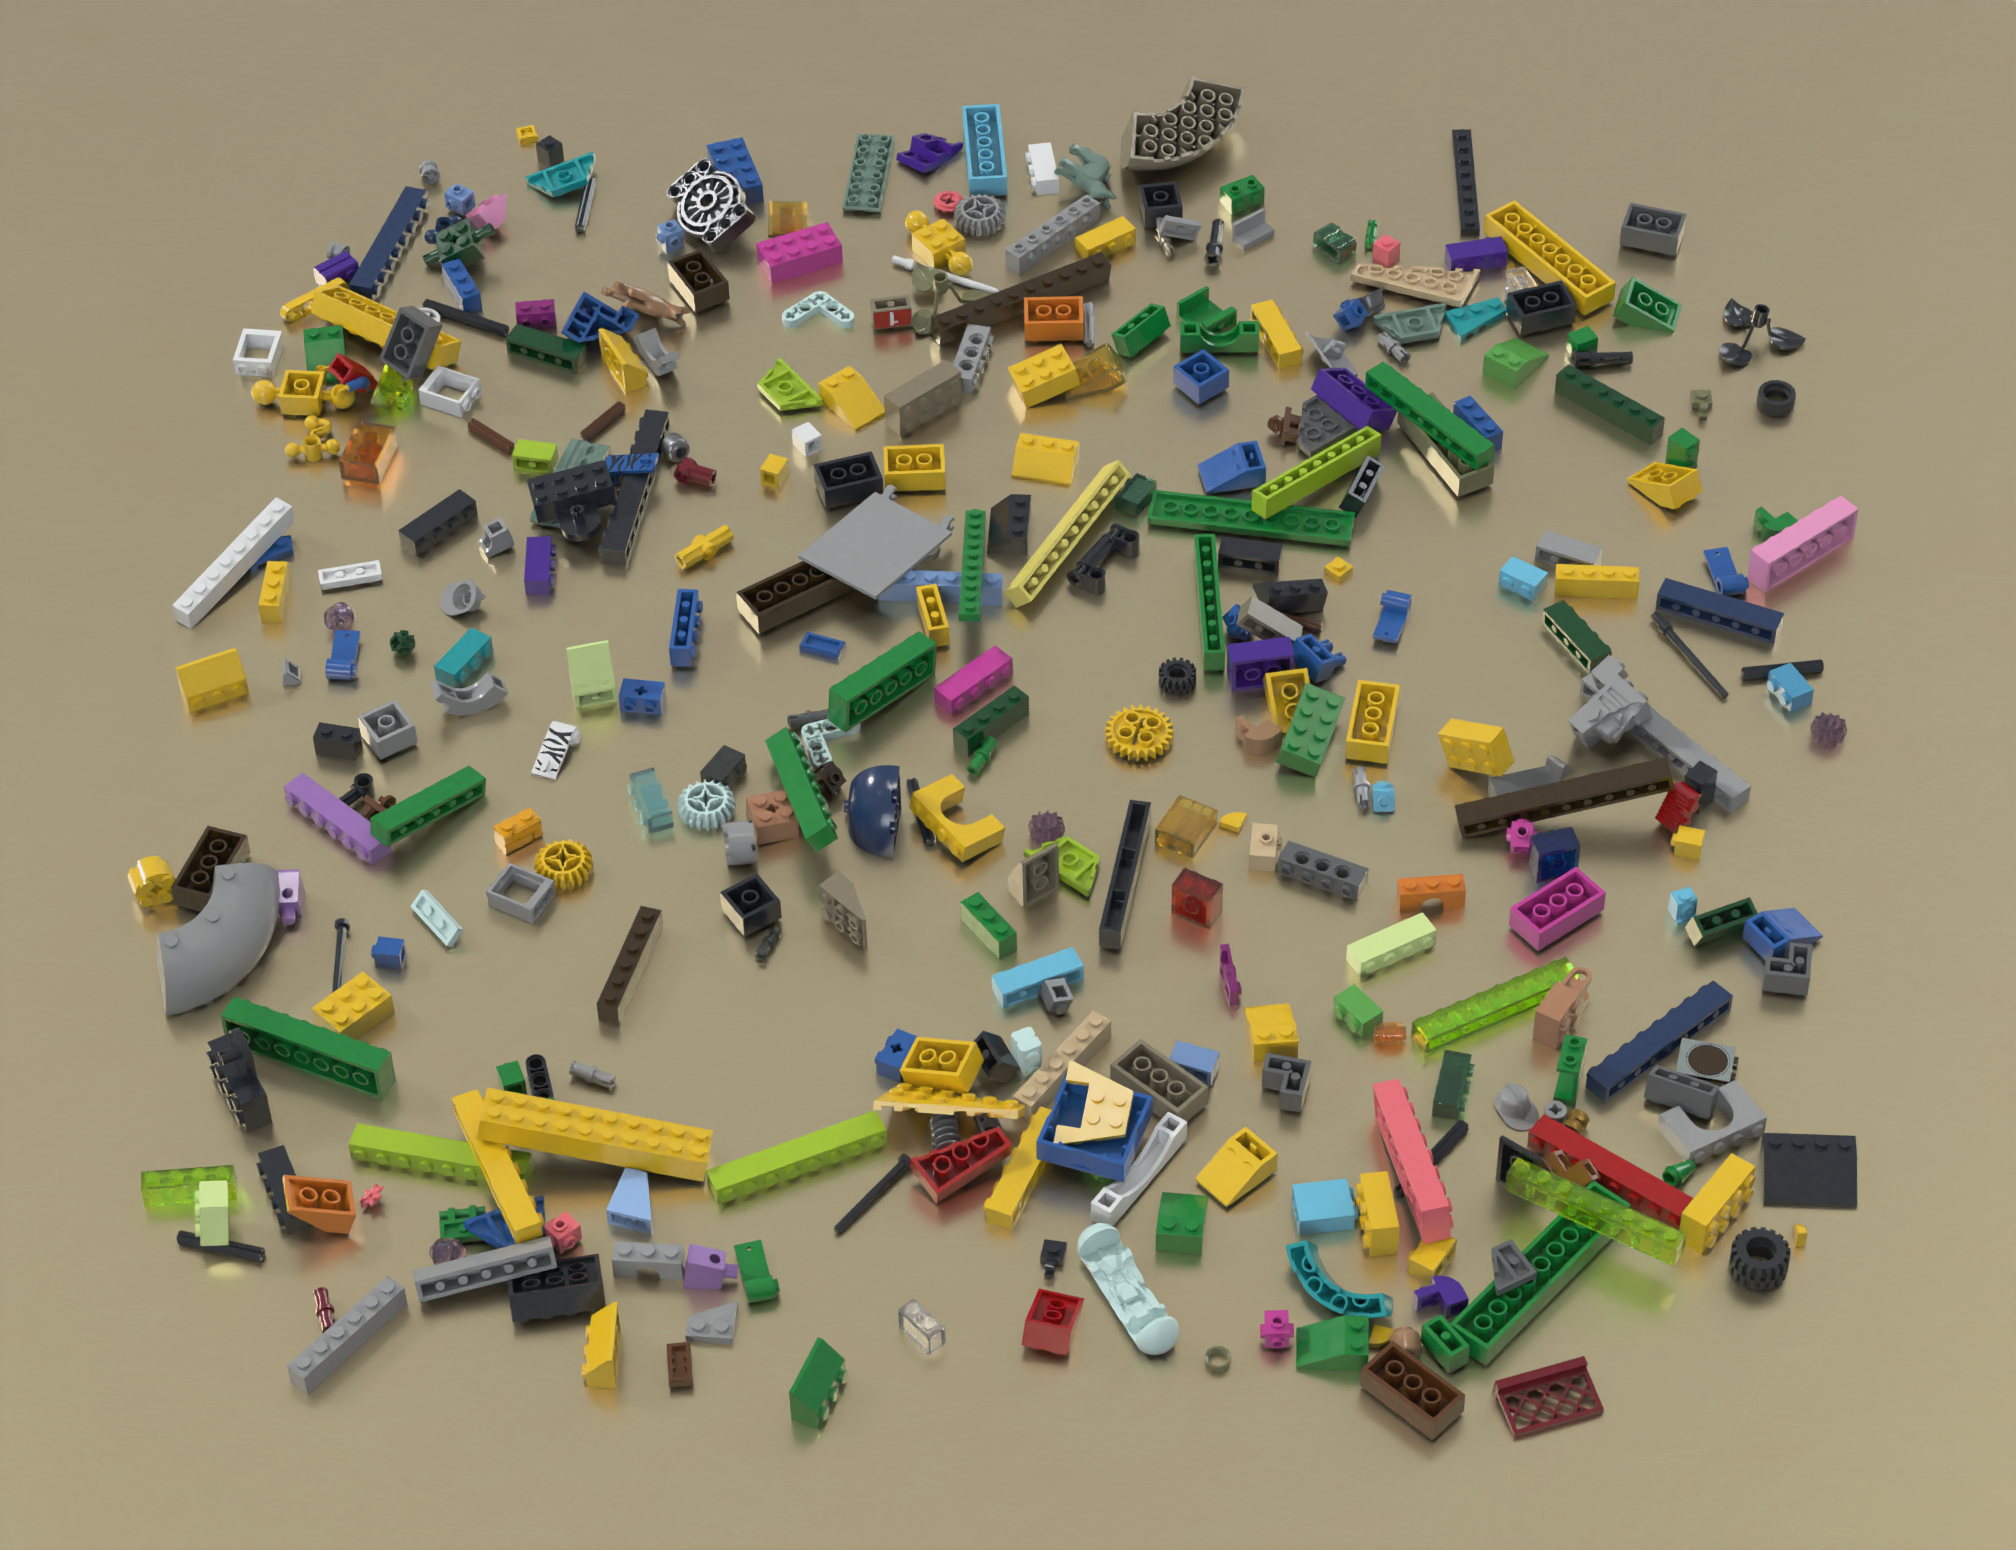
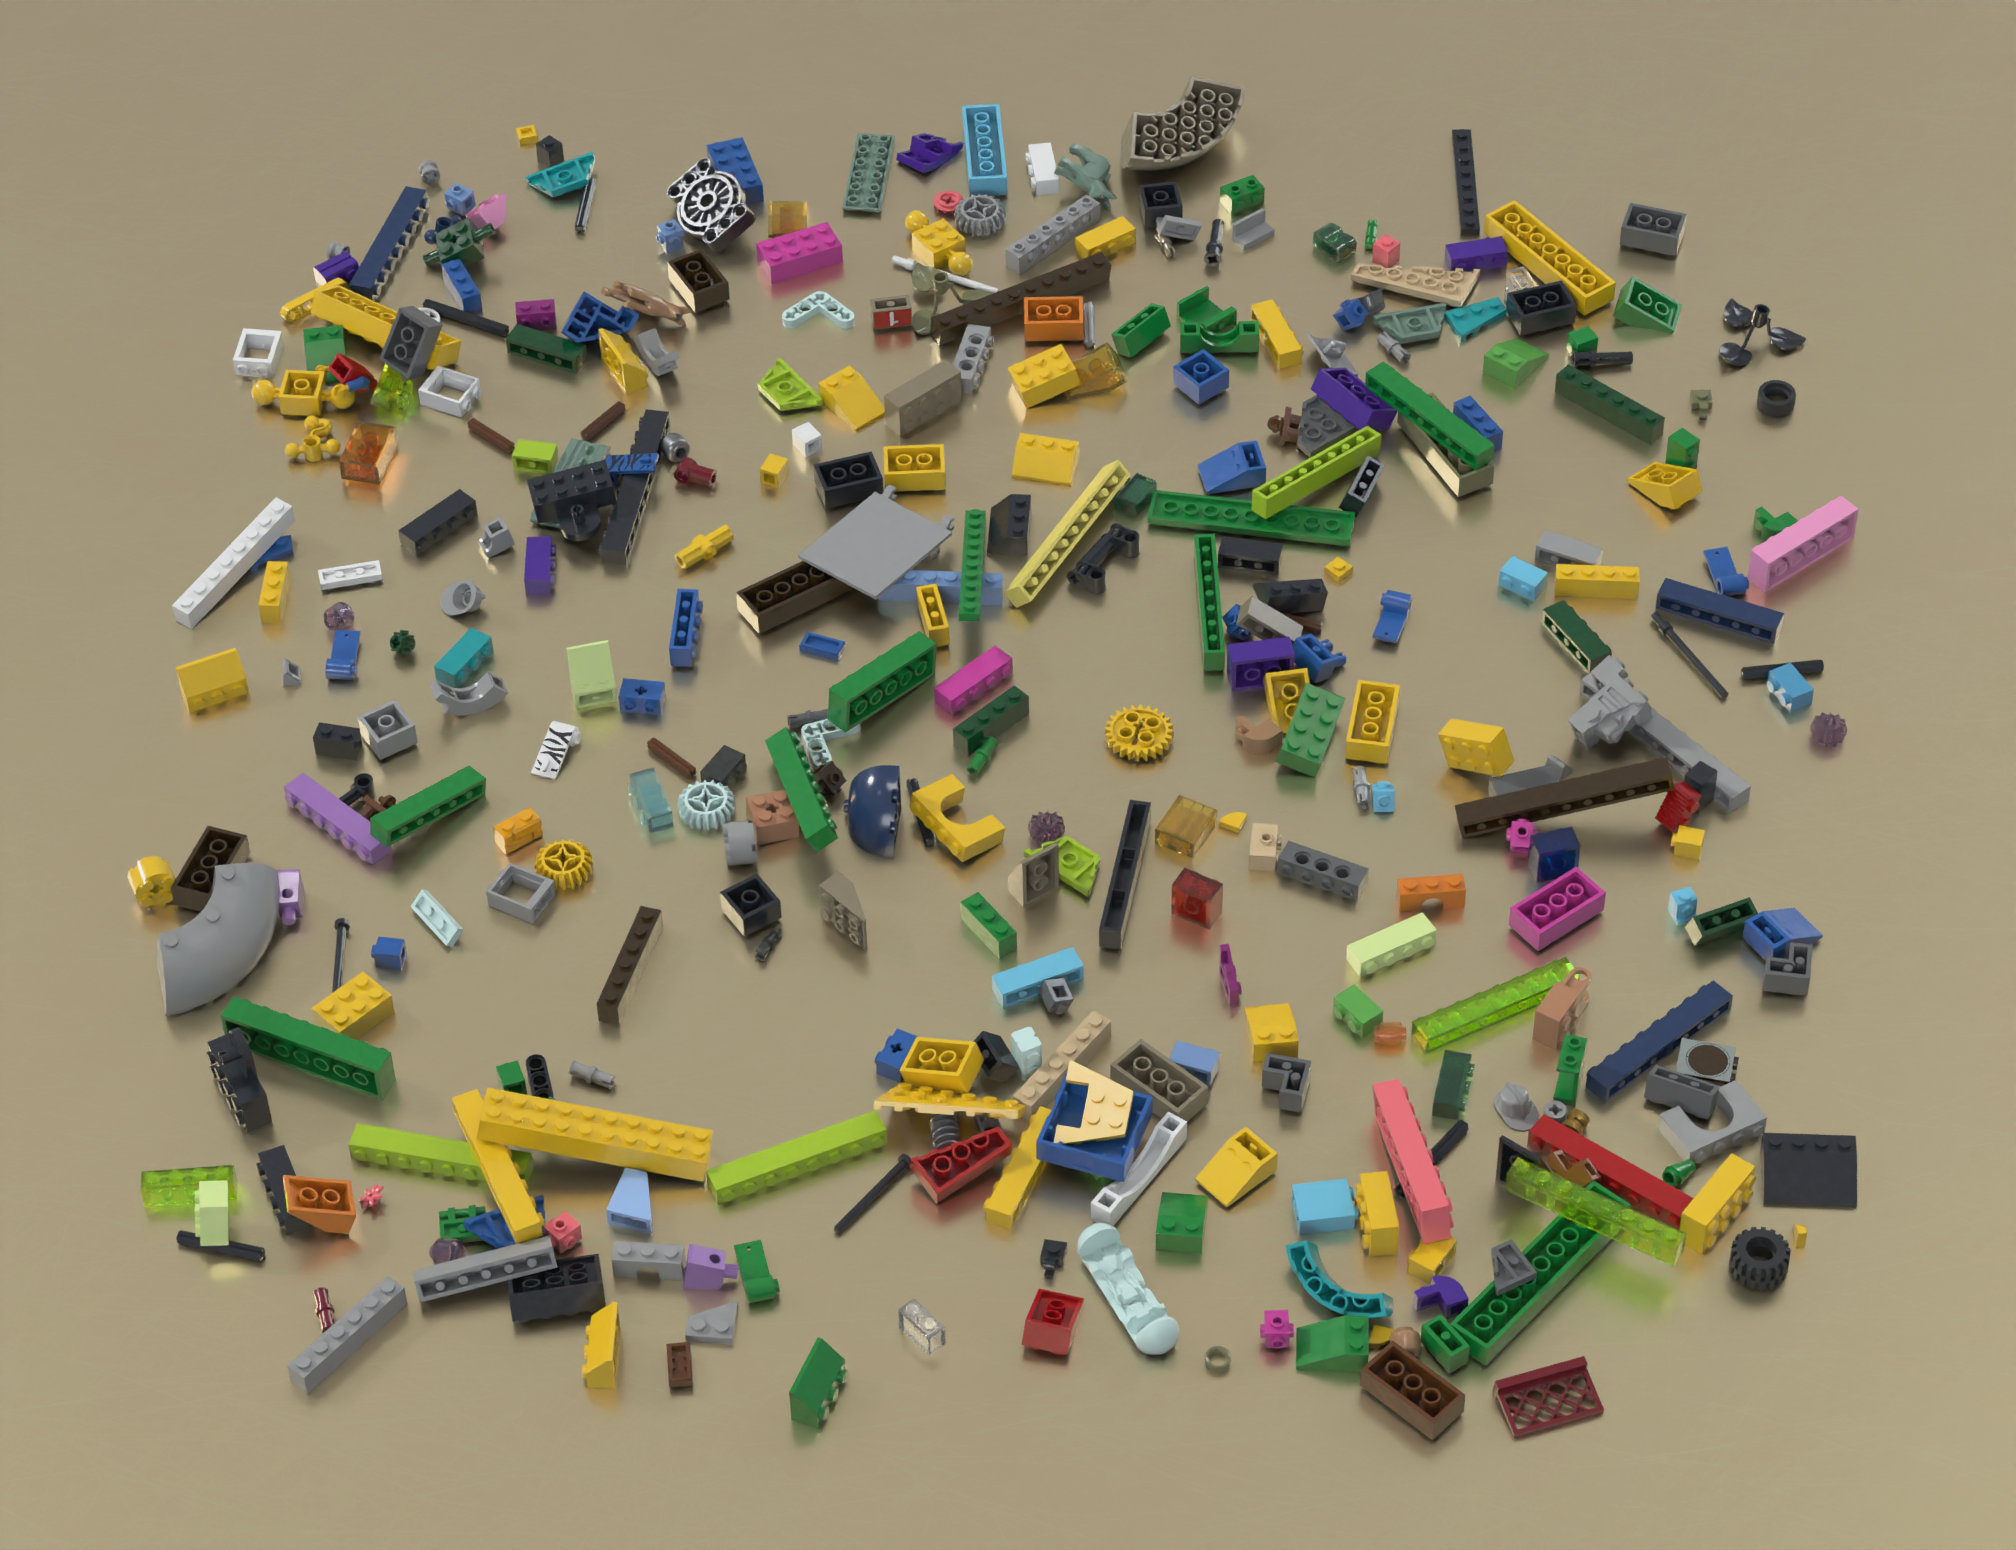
(671, 757): none -> reddish brown axle
(1177, 685): black tyre -> none

